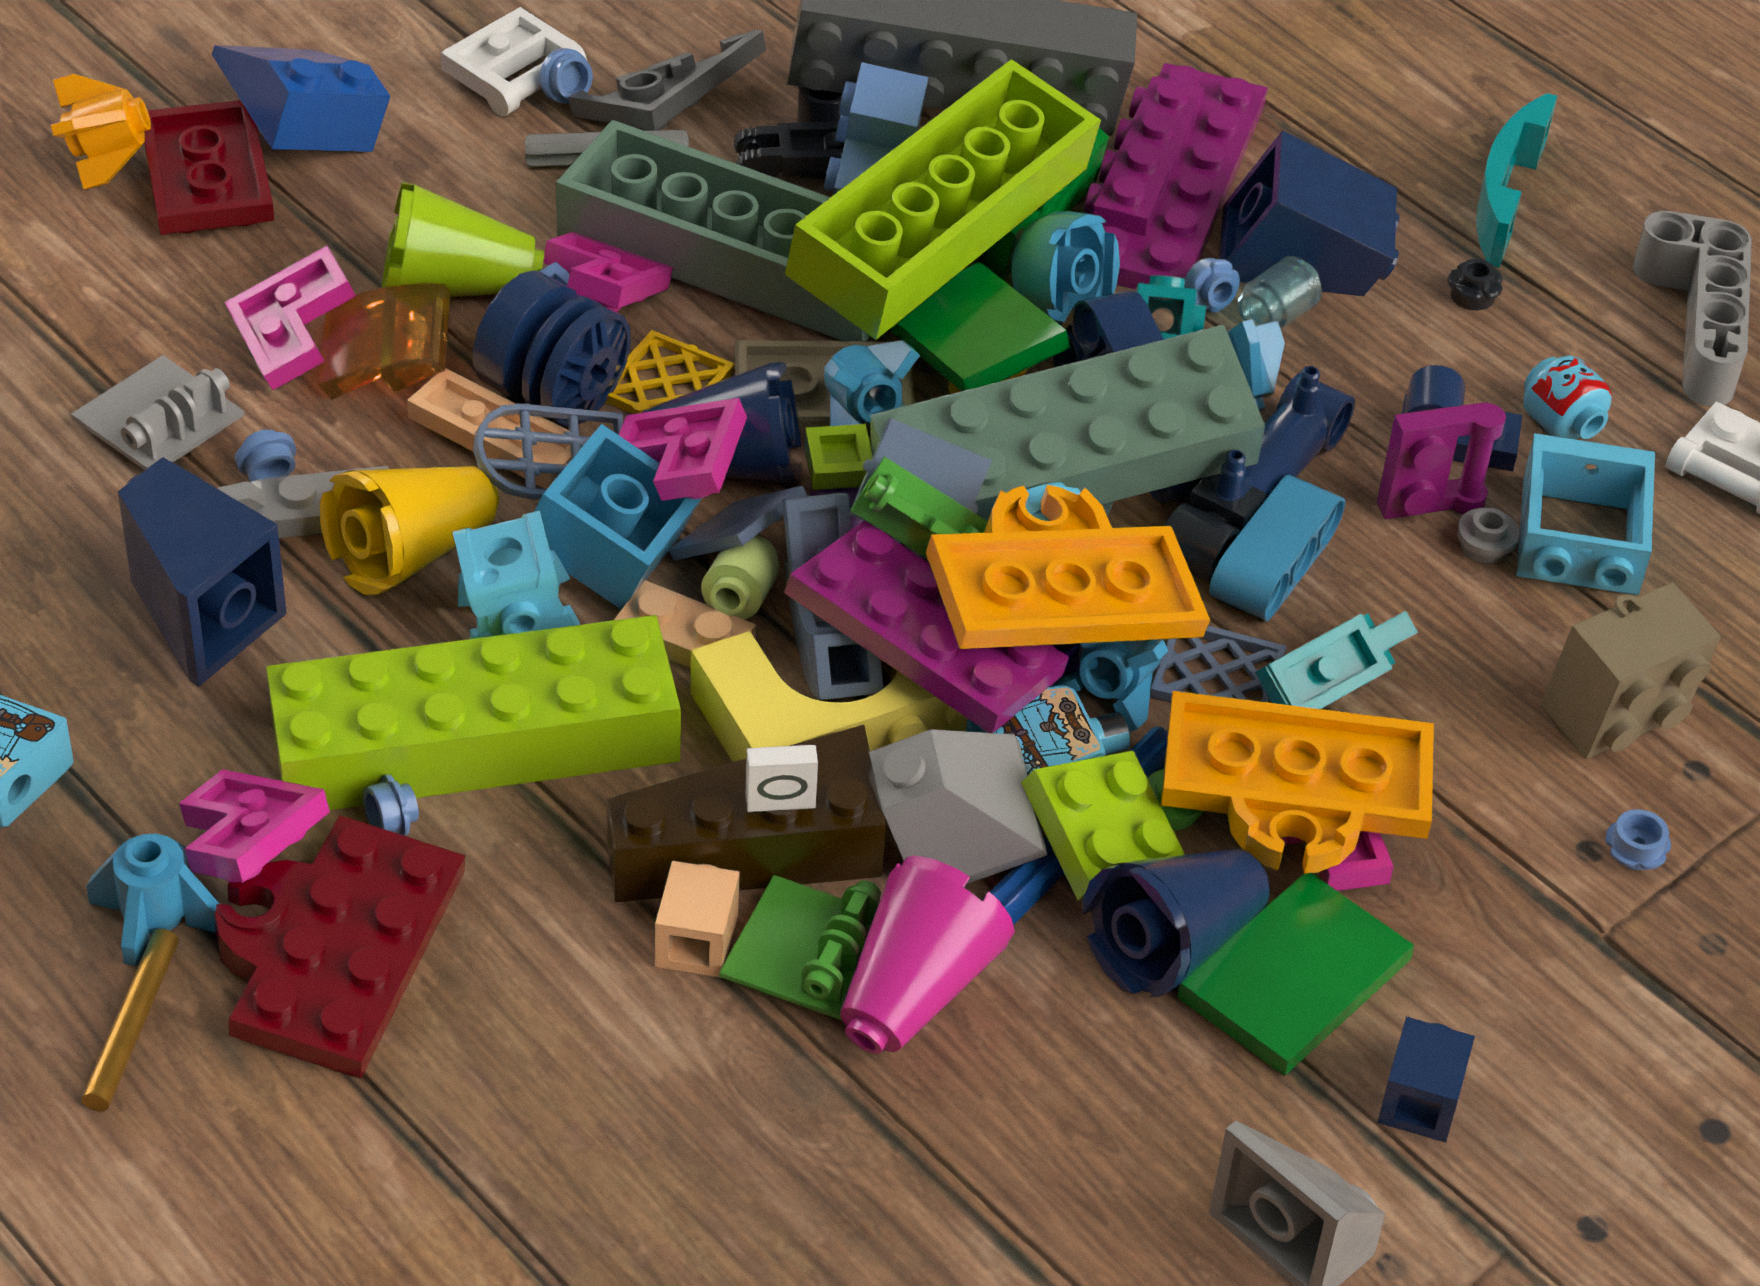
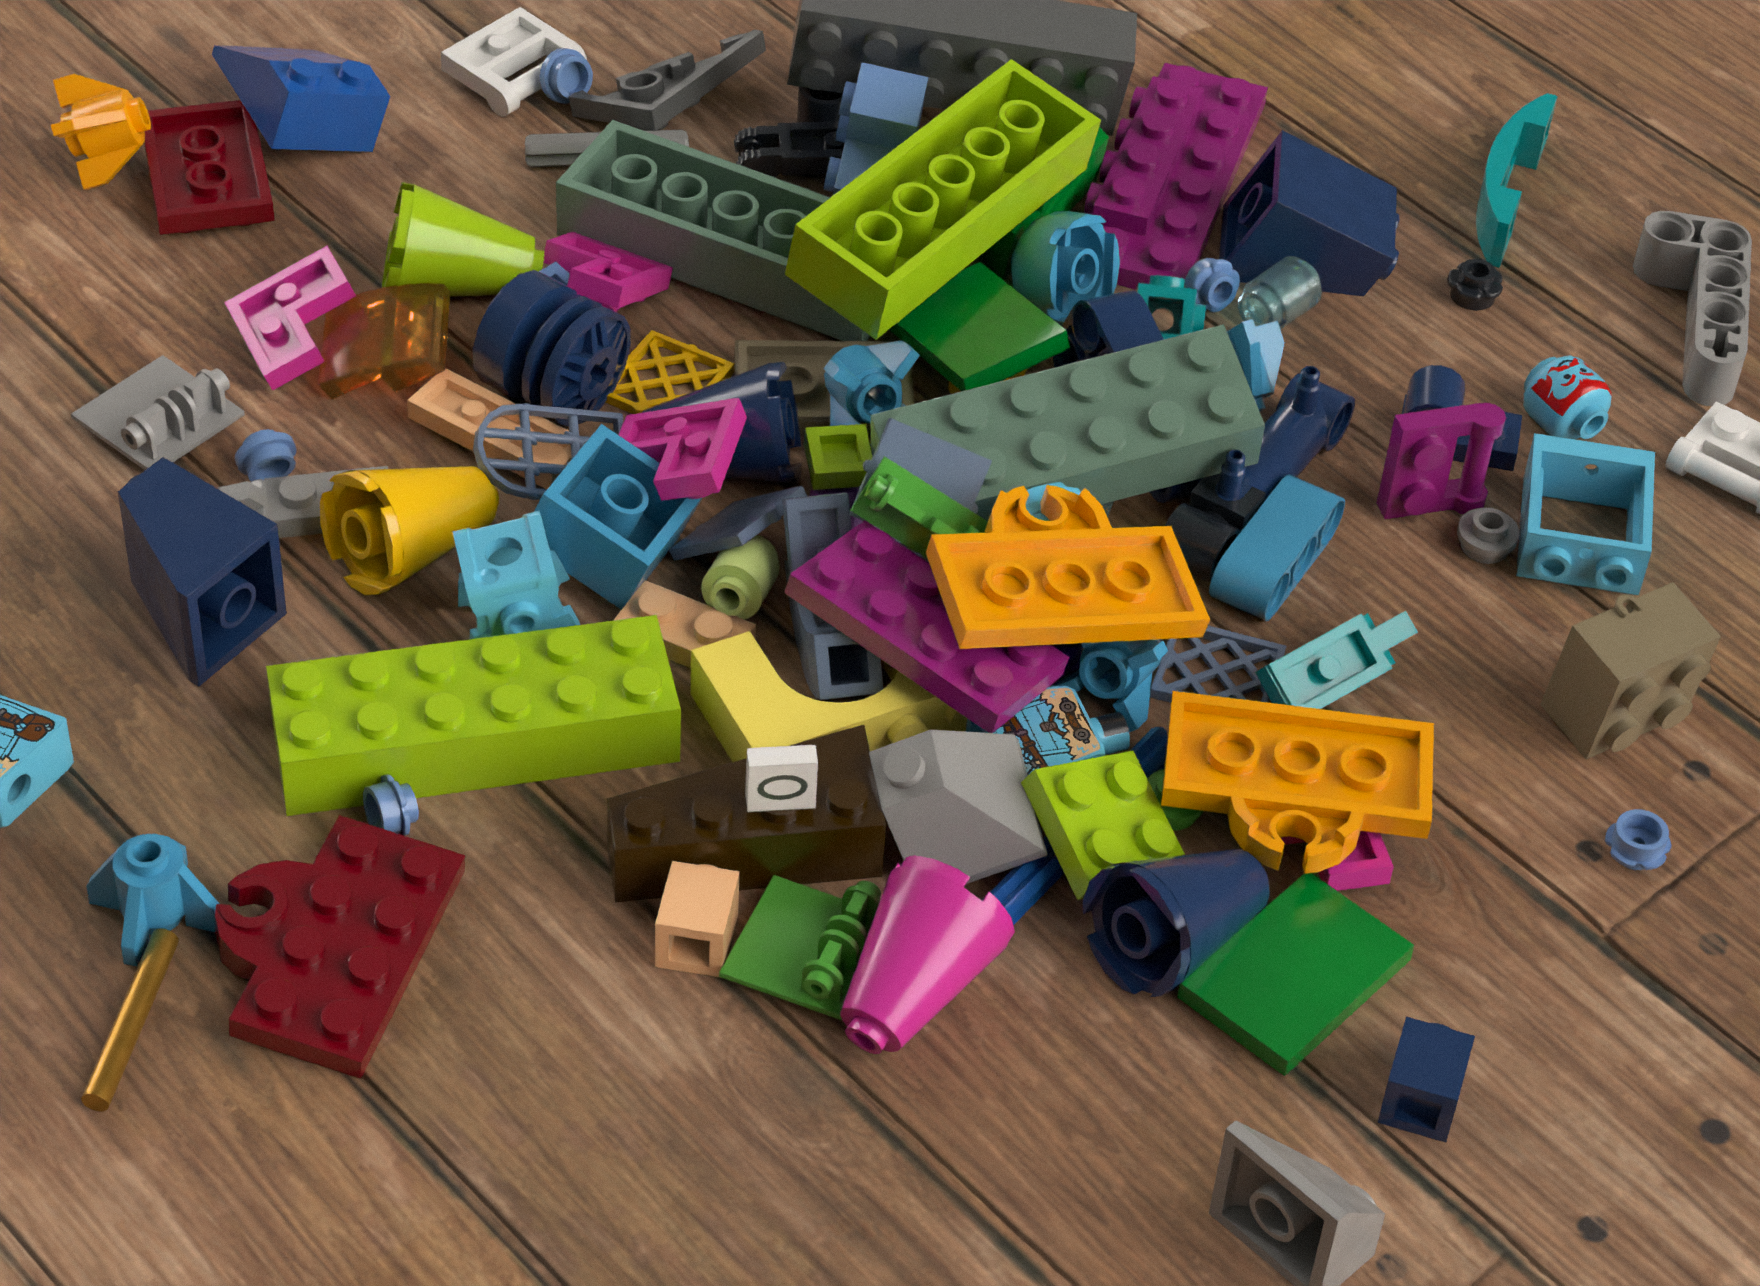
(247, 822): dark pink plate -> none

